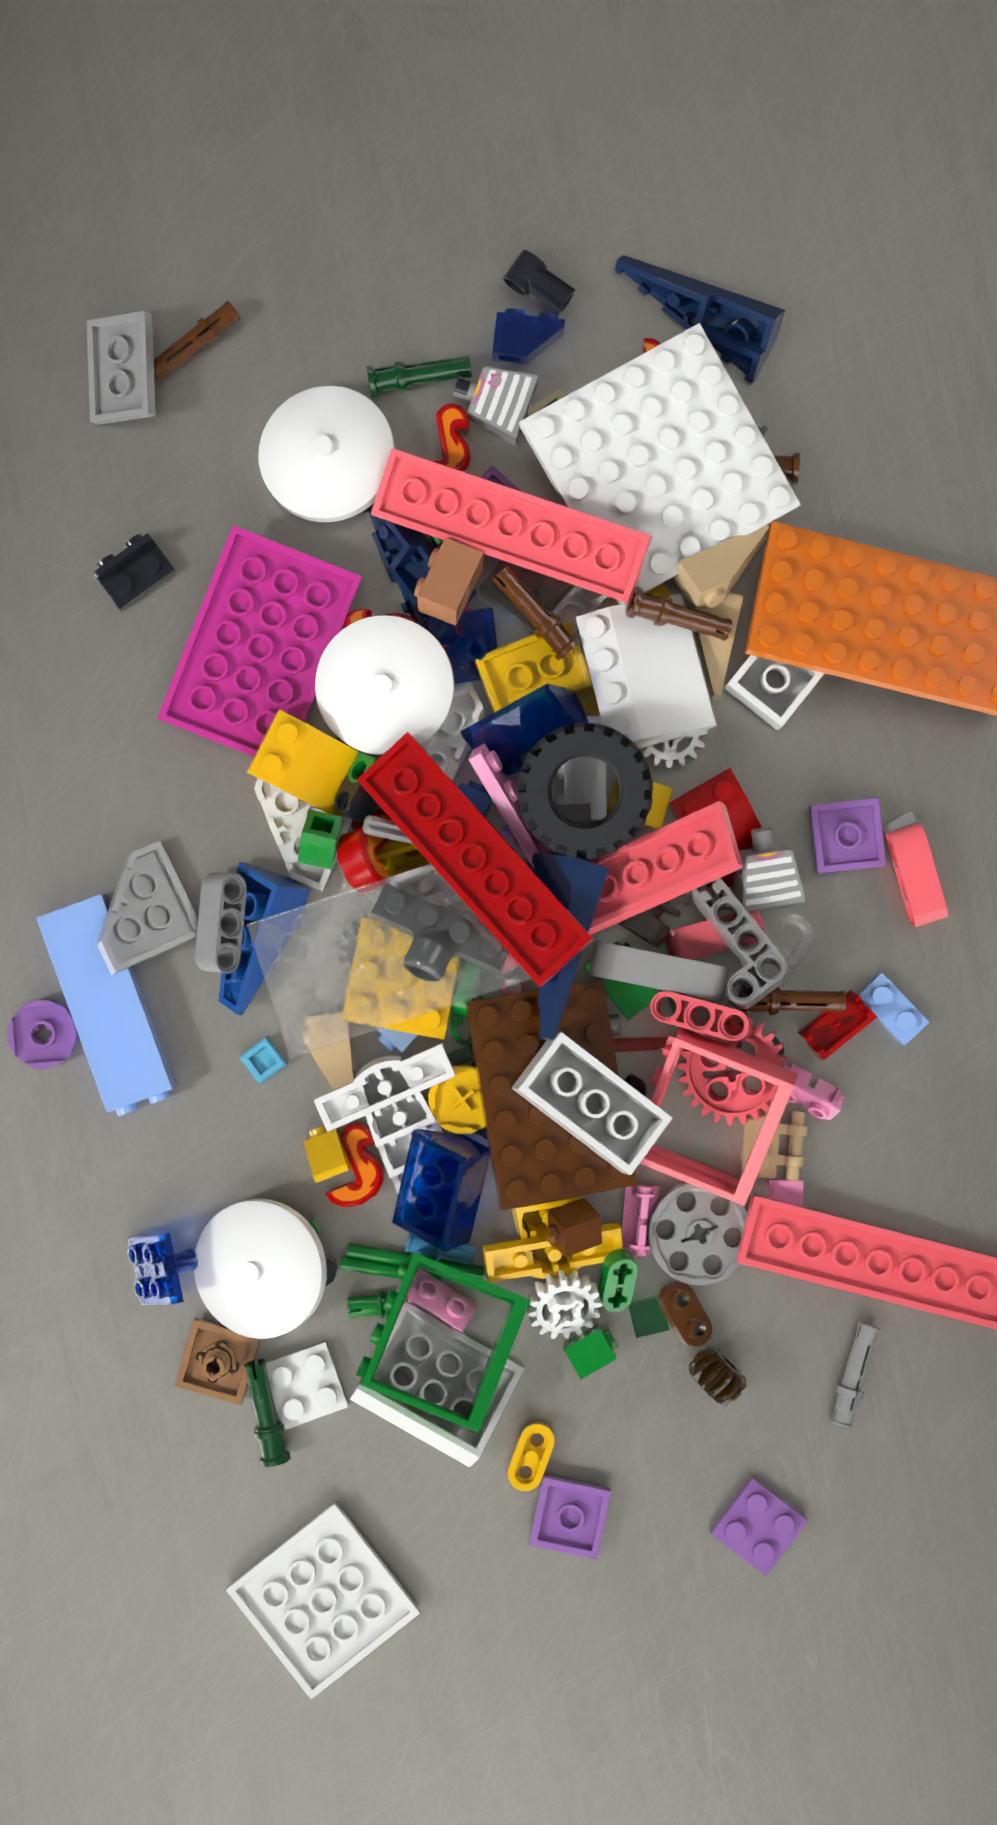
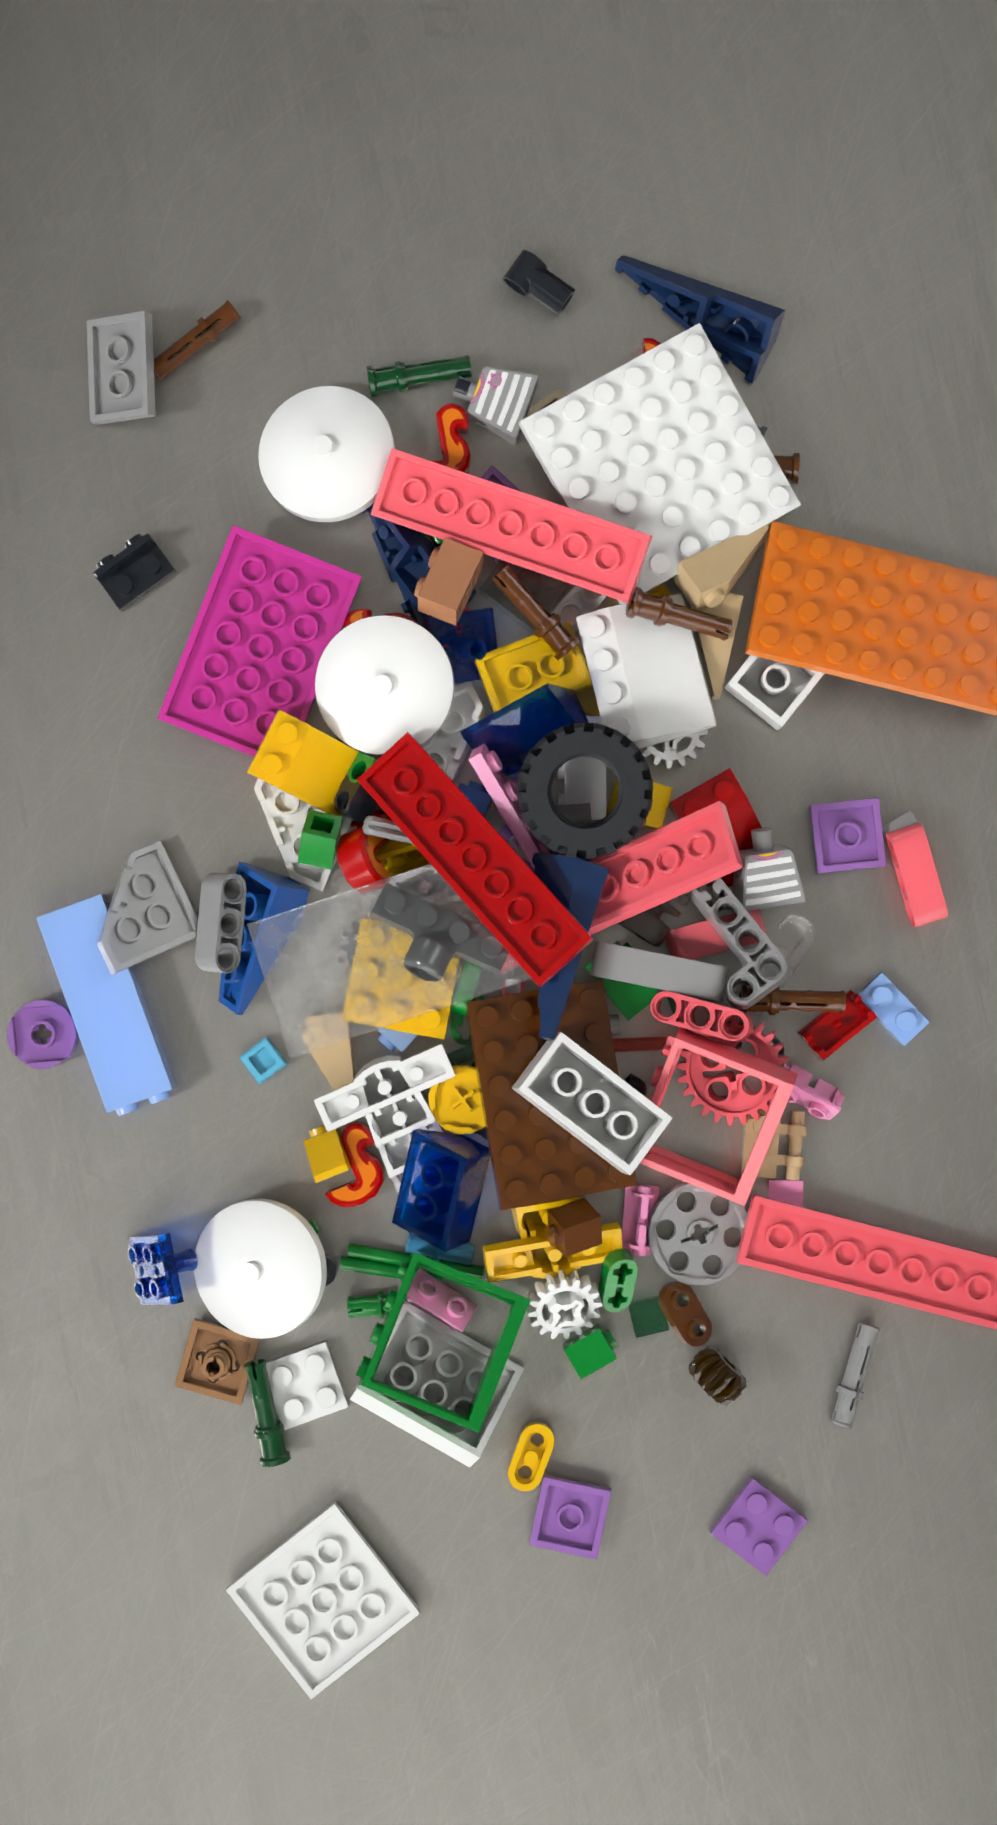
(522, 336): clear blue slope -> none

